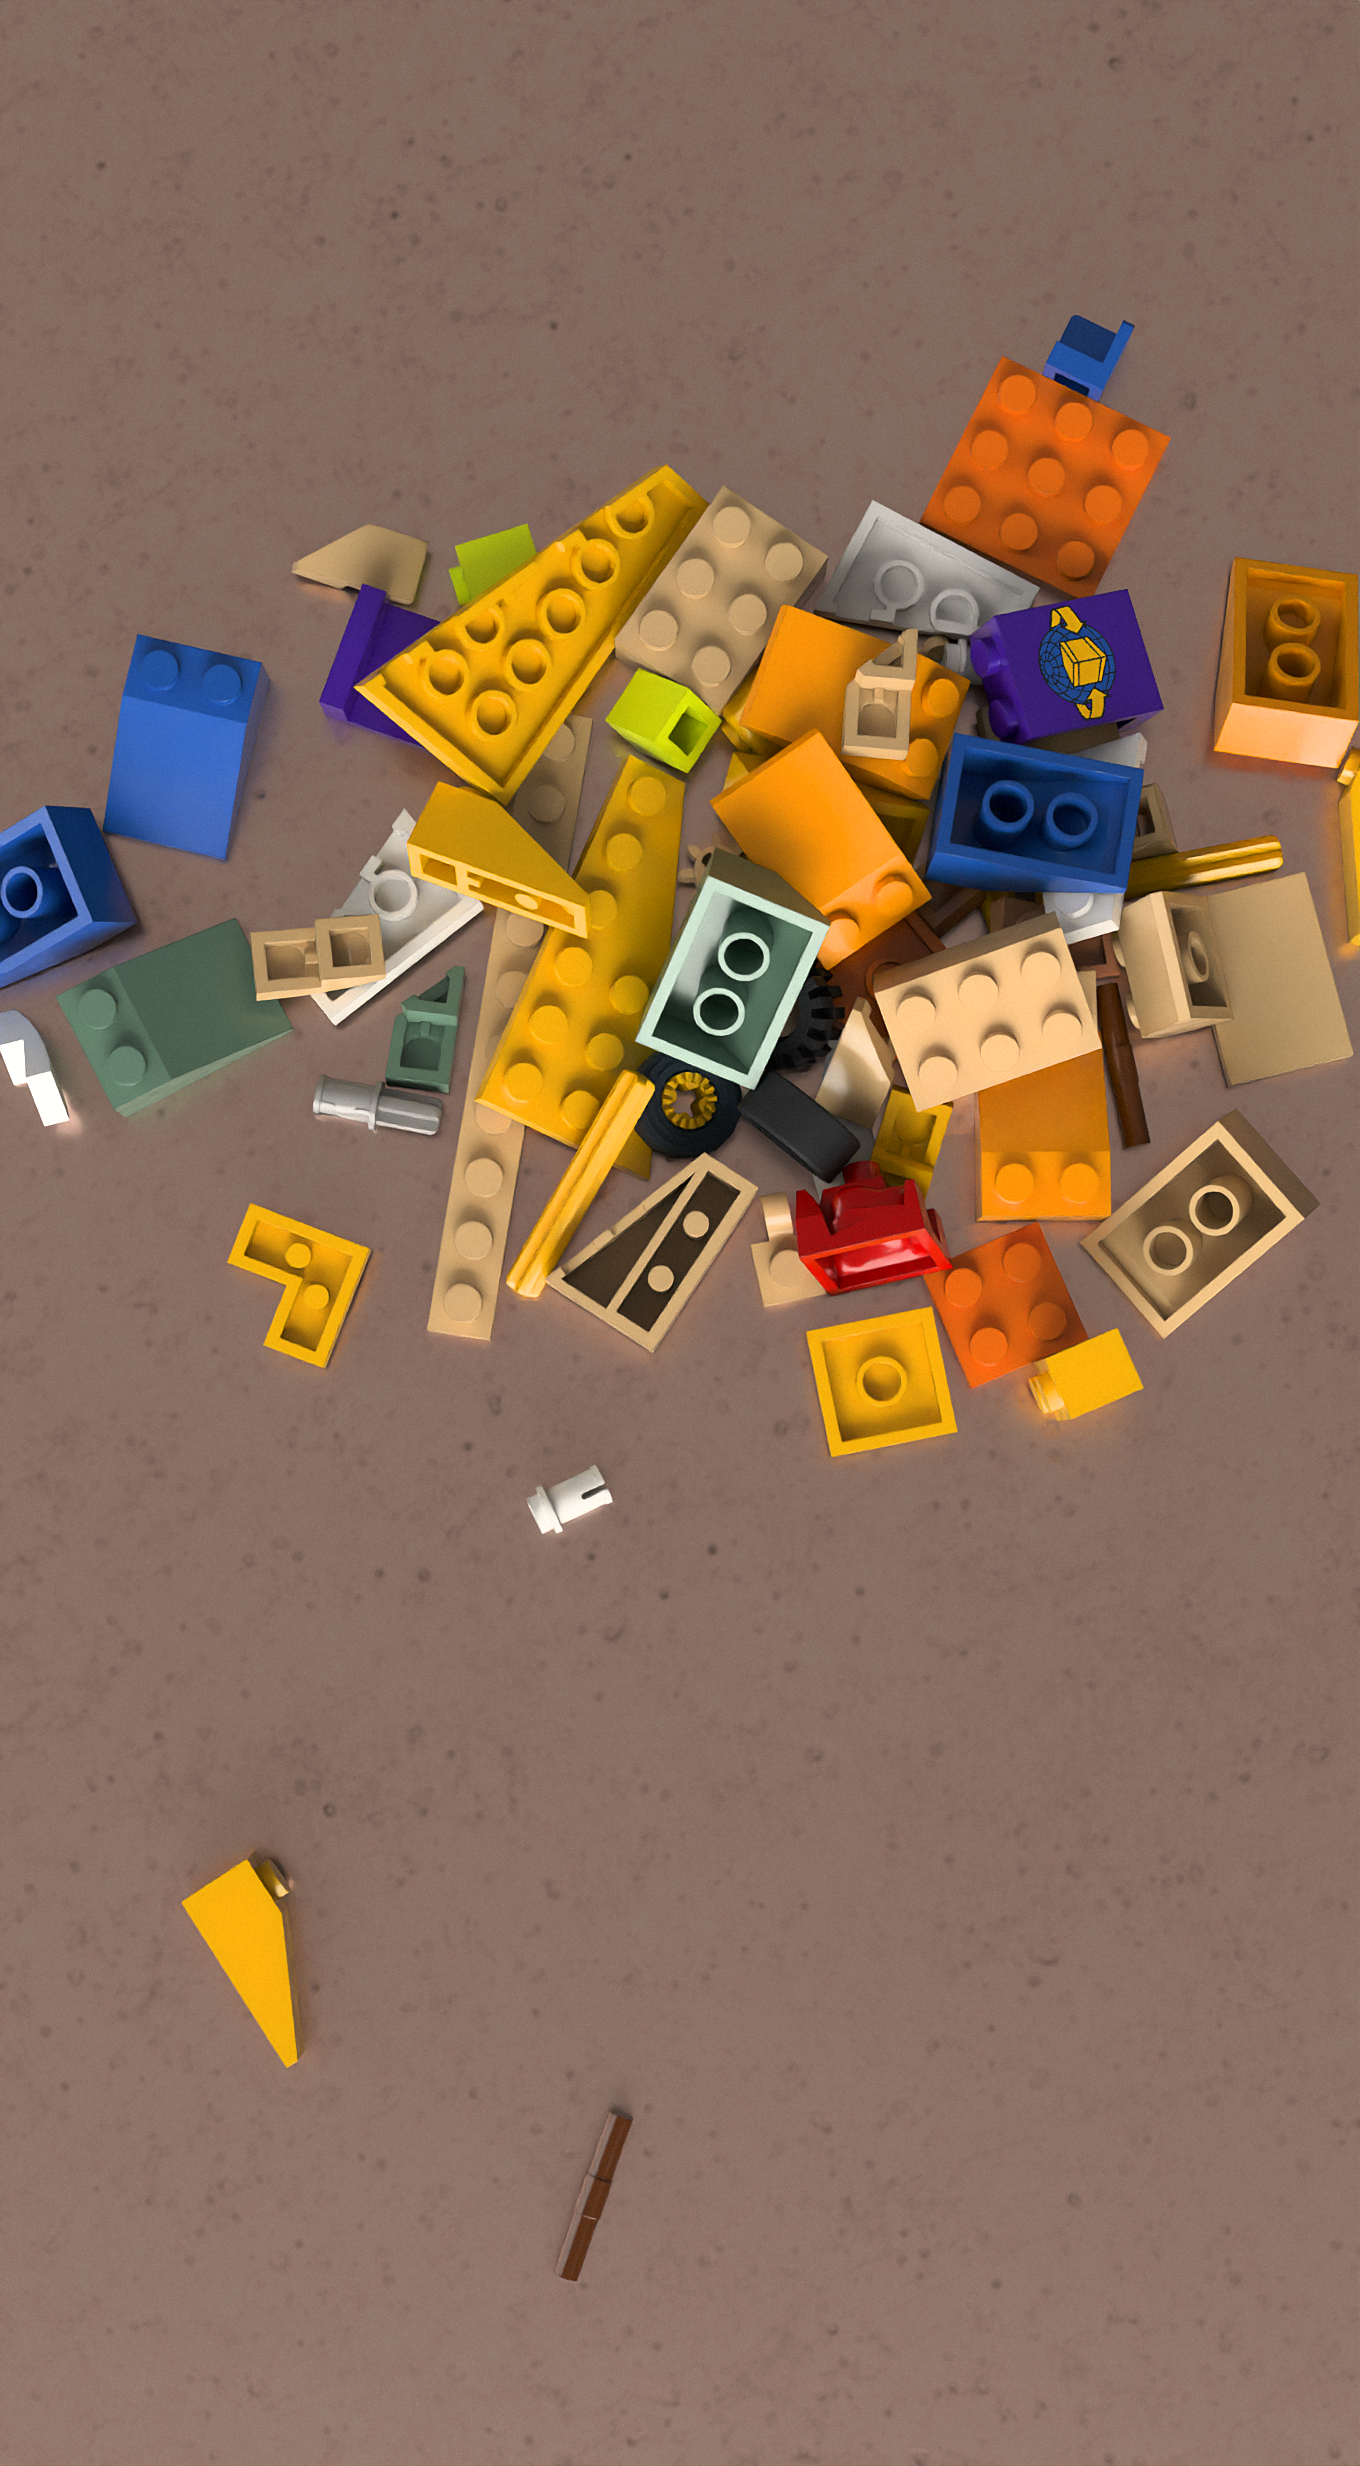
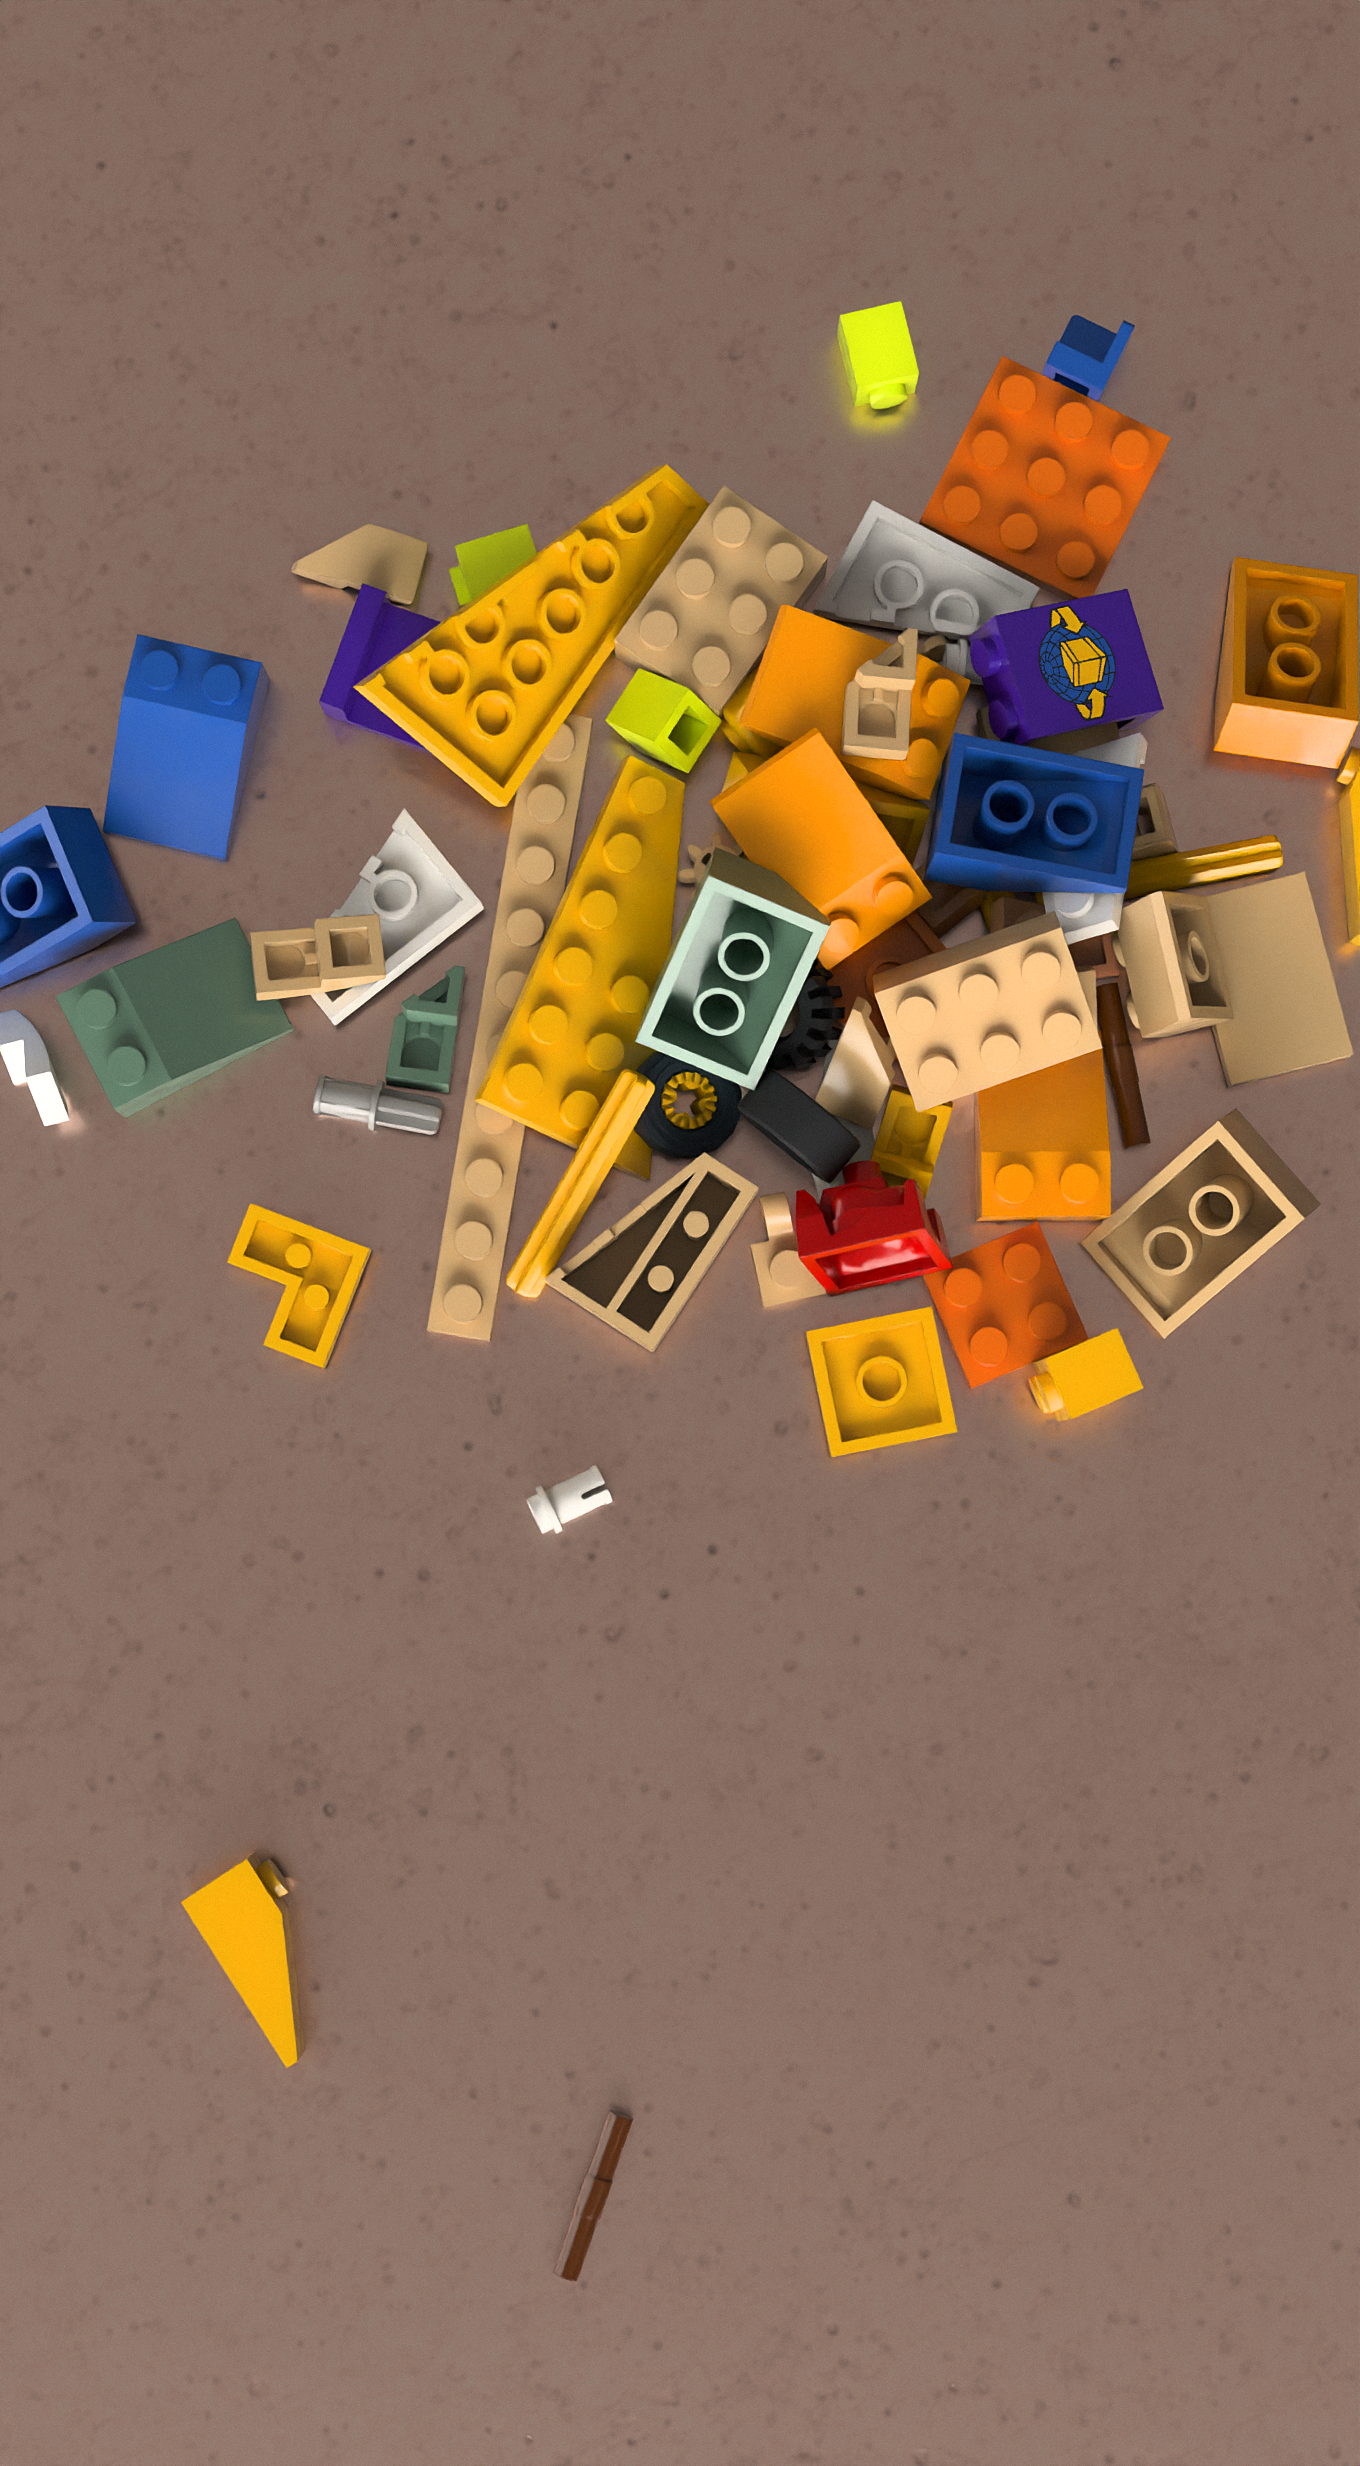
(485, 854): yellow slope -> none
(878, 355): none -> neon yellow brick

